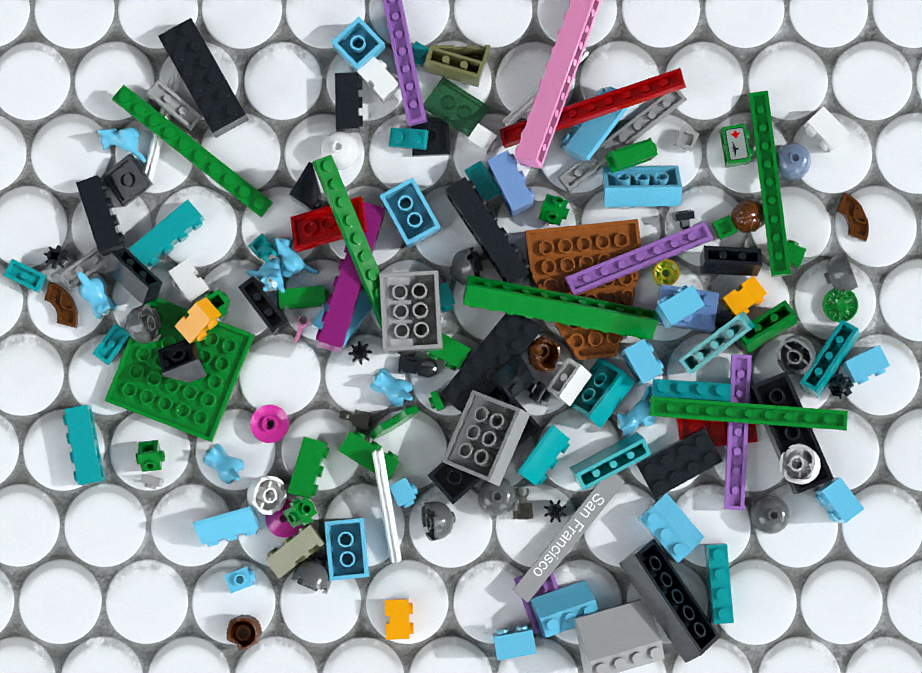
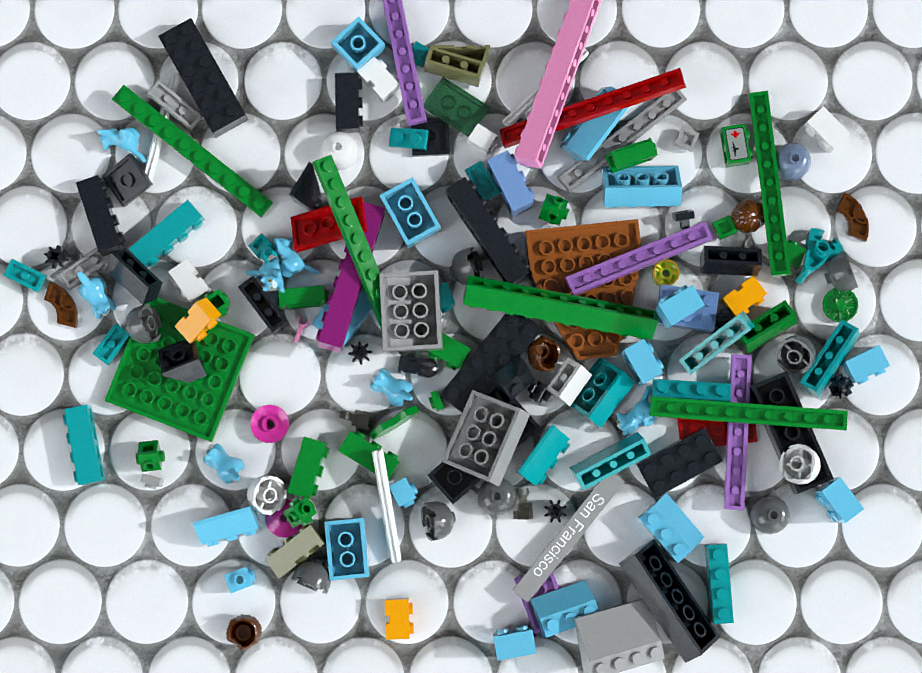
(817, 253): none -> teal animal

